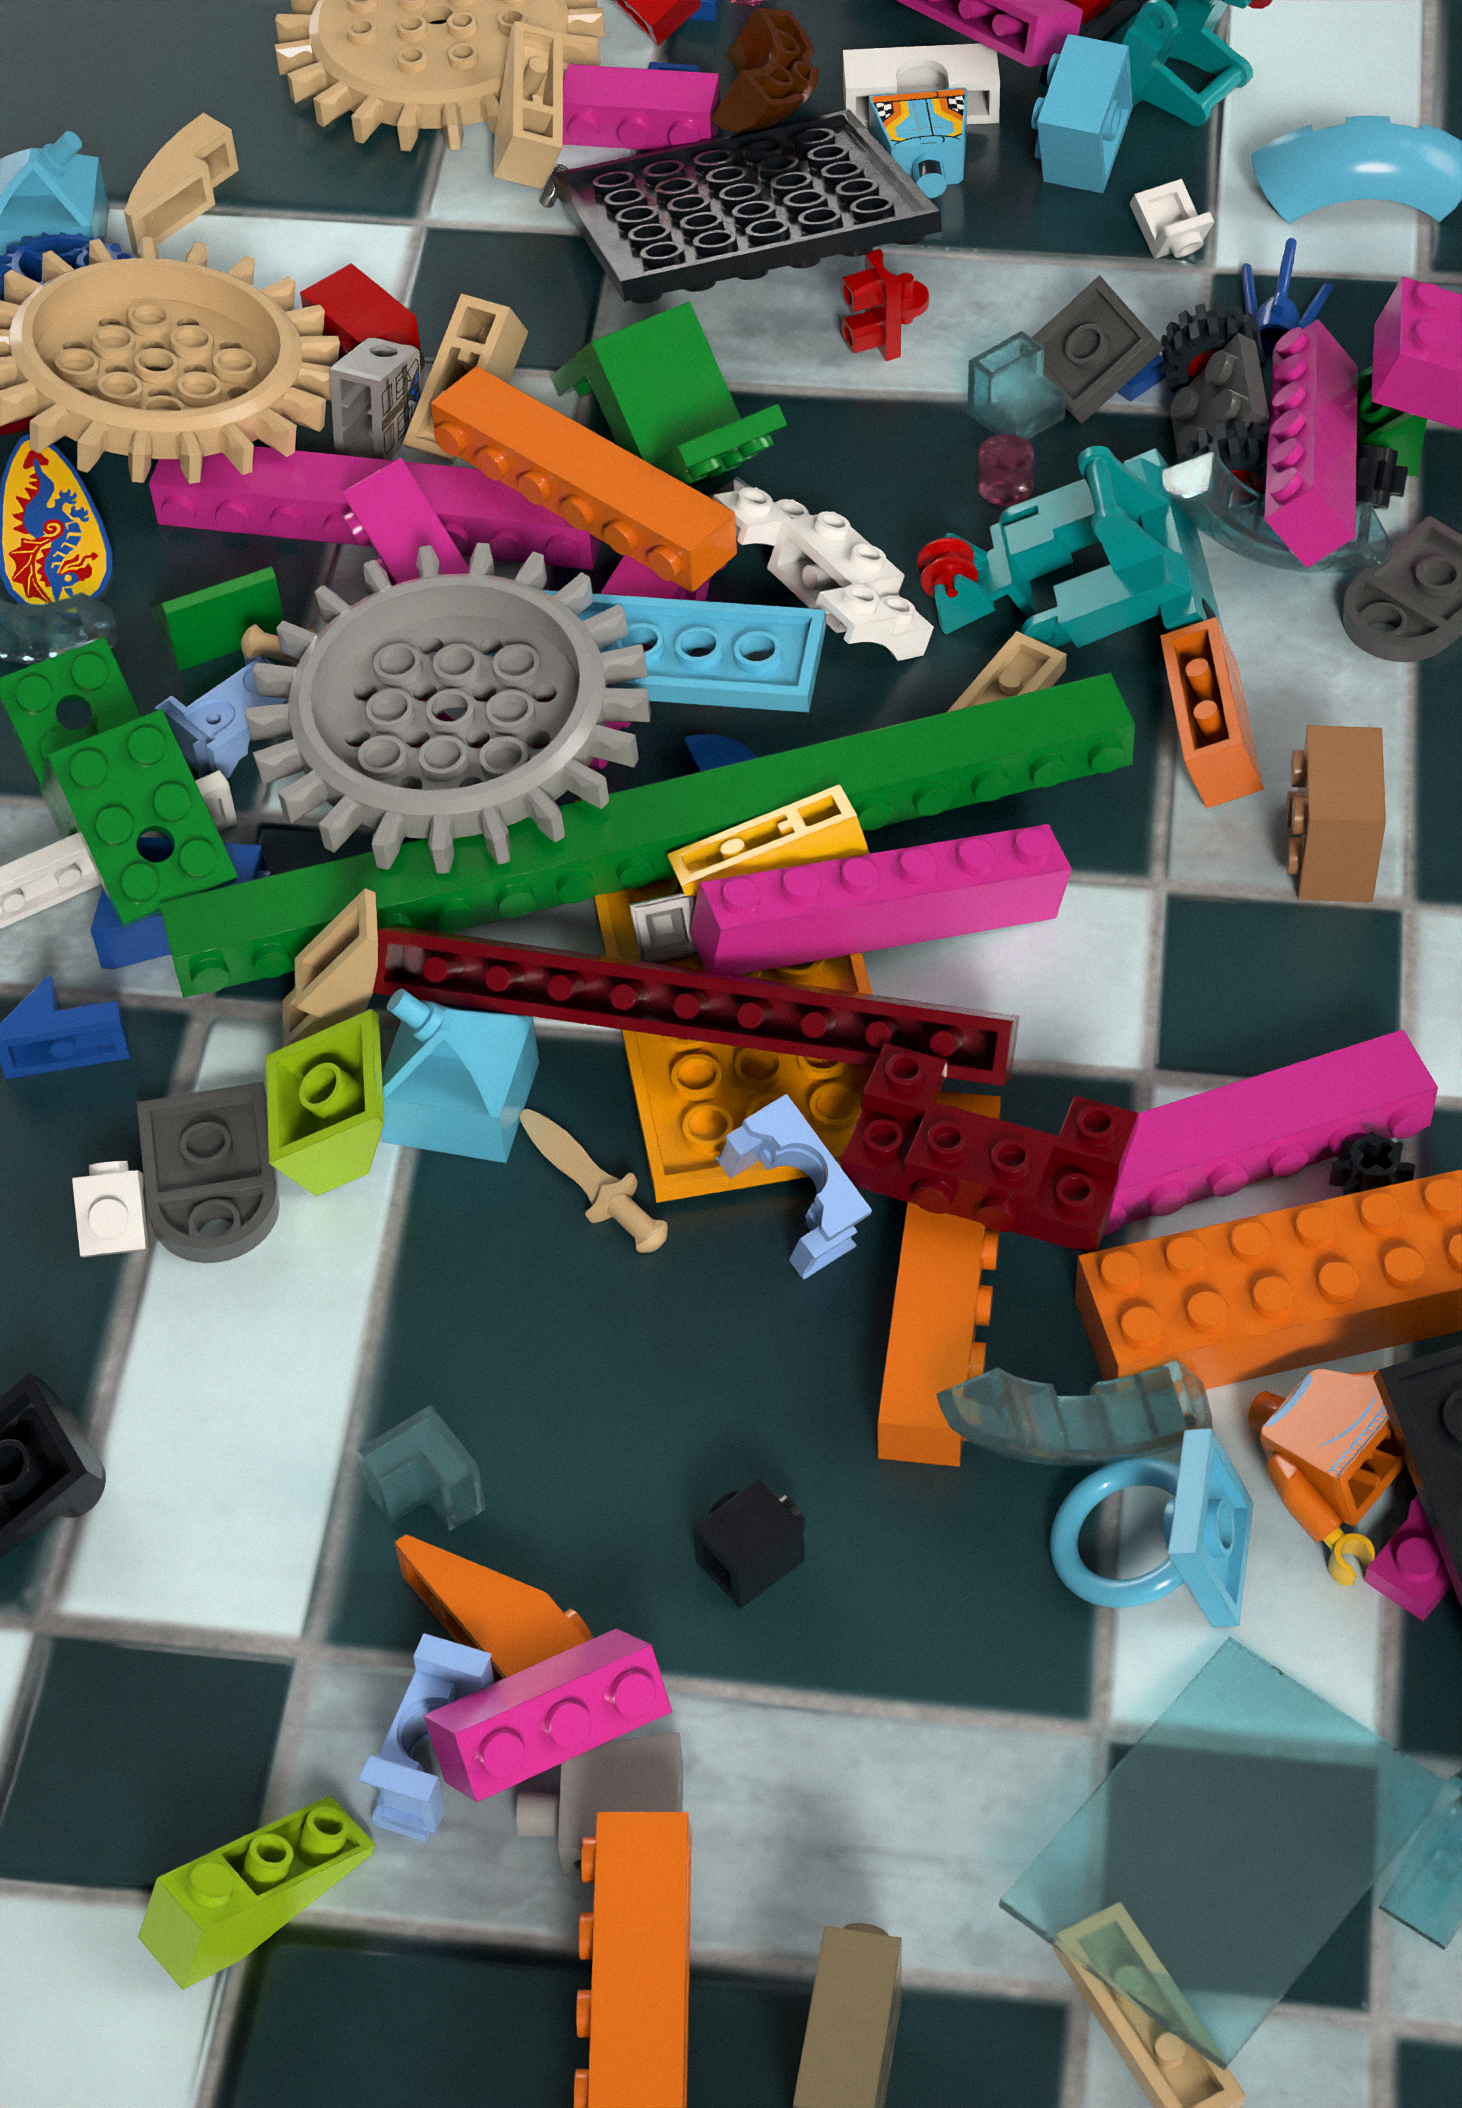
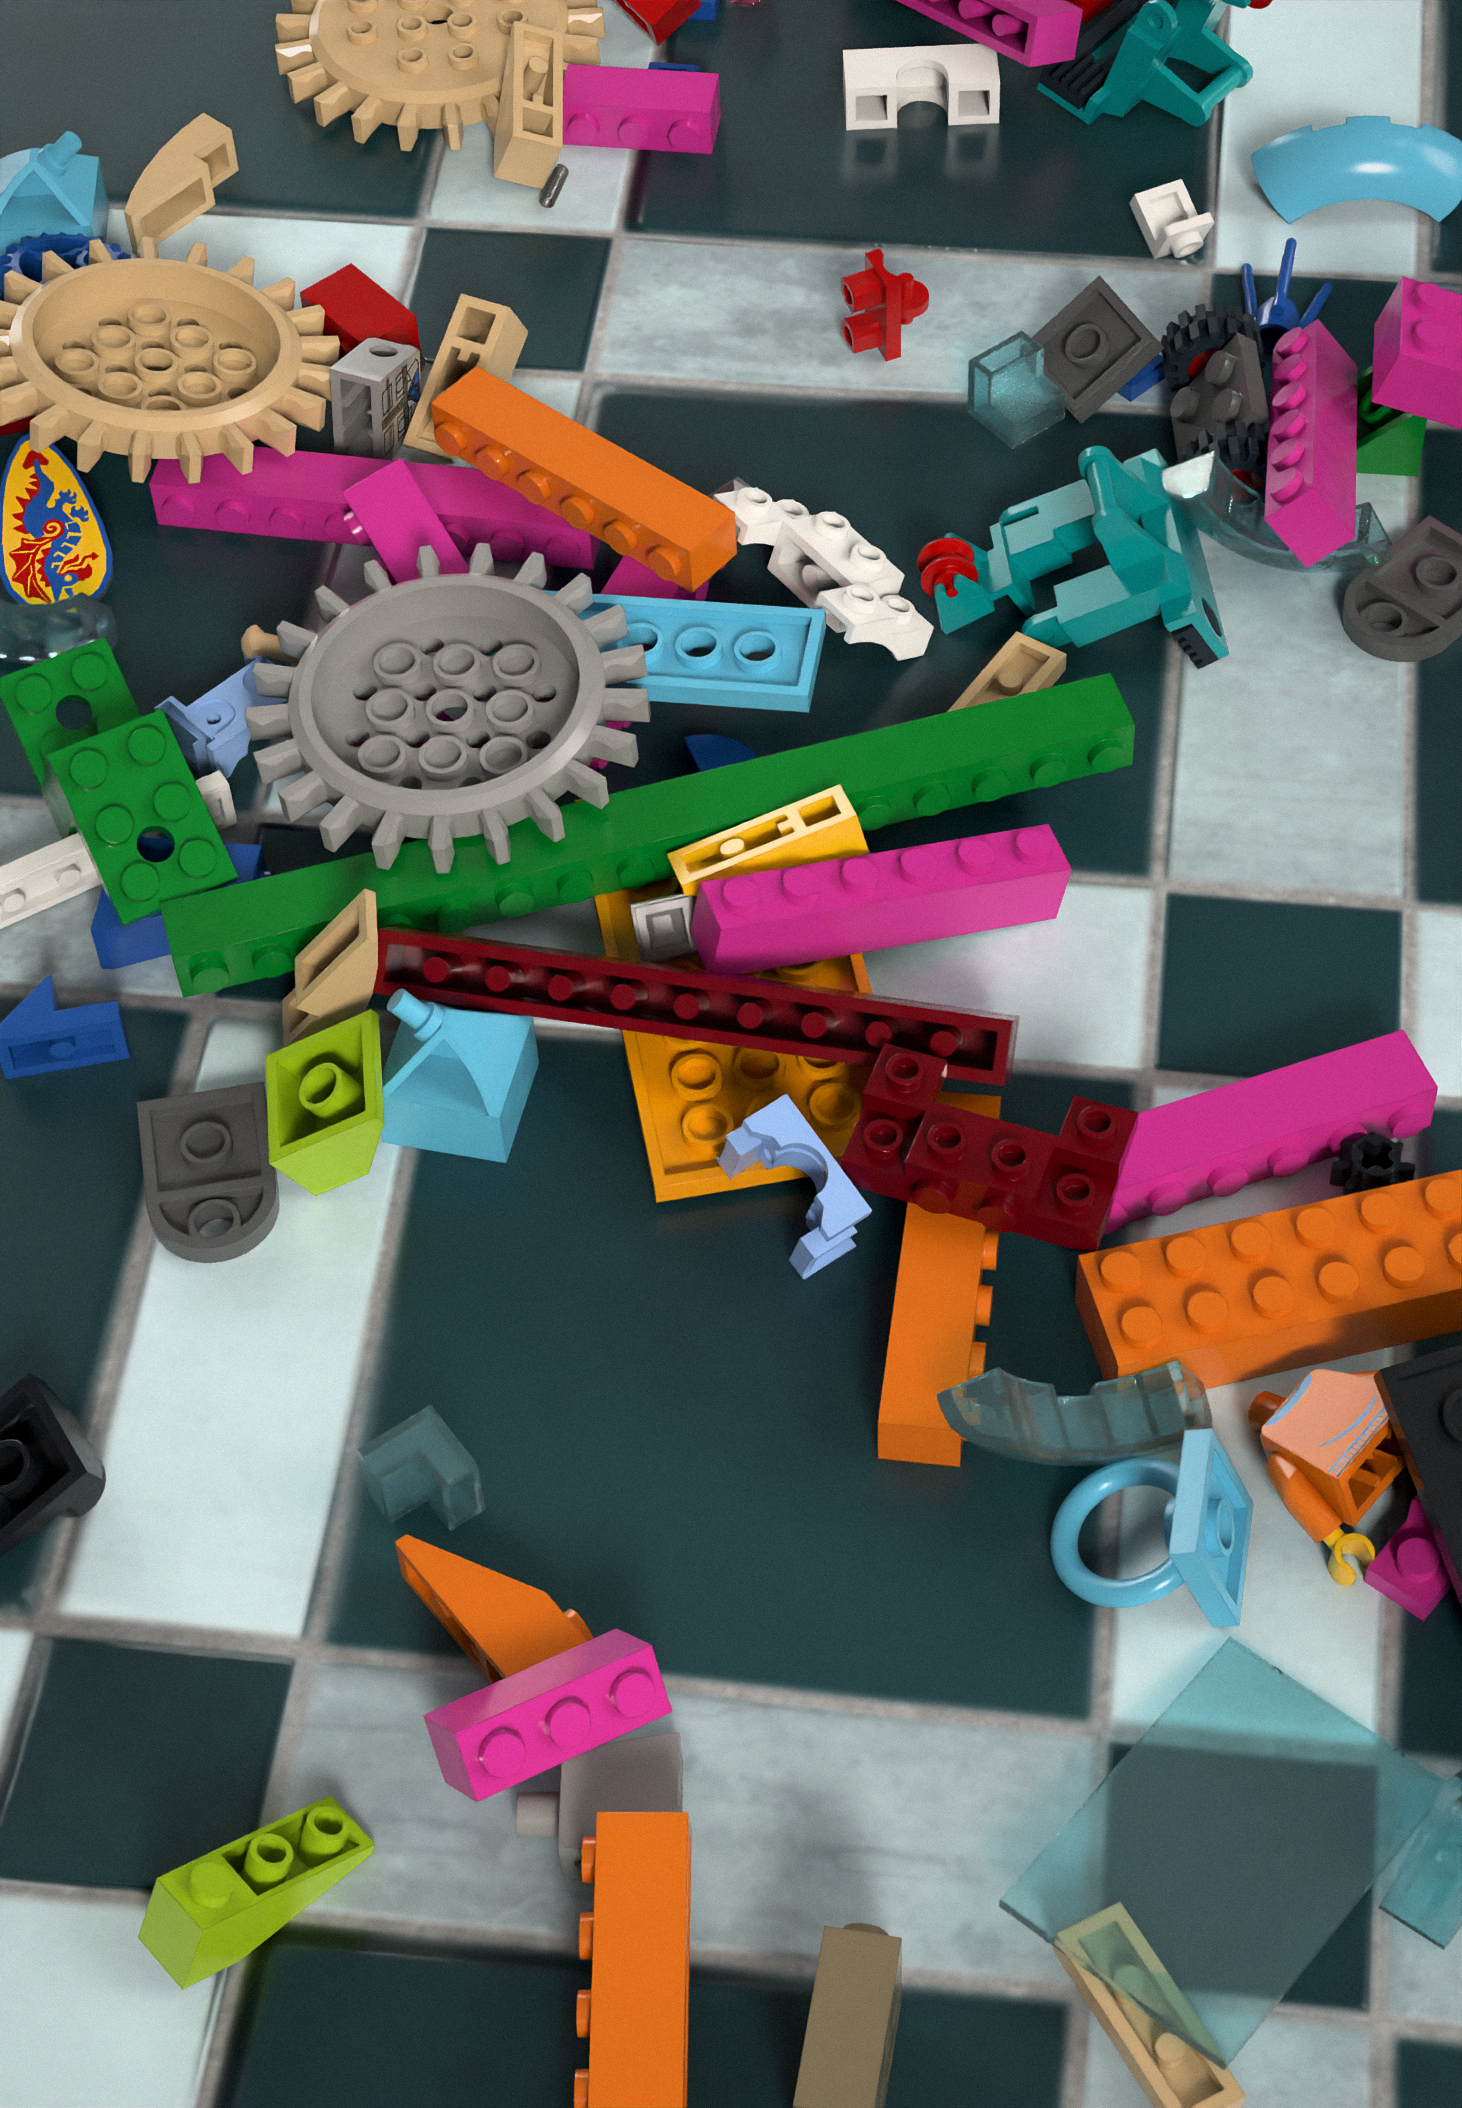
(110, 1210): white bracket -> none
(215, 618): green slope -> none
(409, 1797): light blue piece -> none
(606, 1193): tan sword -> none
(668, 397): green bracket -> none
(744, 205): black plate -> none
(750, 1541): black brick -> none
(772, 72): reddish brown brick -> none
(923, 134): medium azure torso -> none
(1005, 469): clear pink wheel -> none
(1083, 113): medium azure brick -> none
(1211, 713): orange brick -> none
(1337, 813): medium nougat brick -> none
(1378, 476): black gear -> none

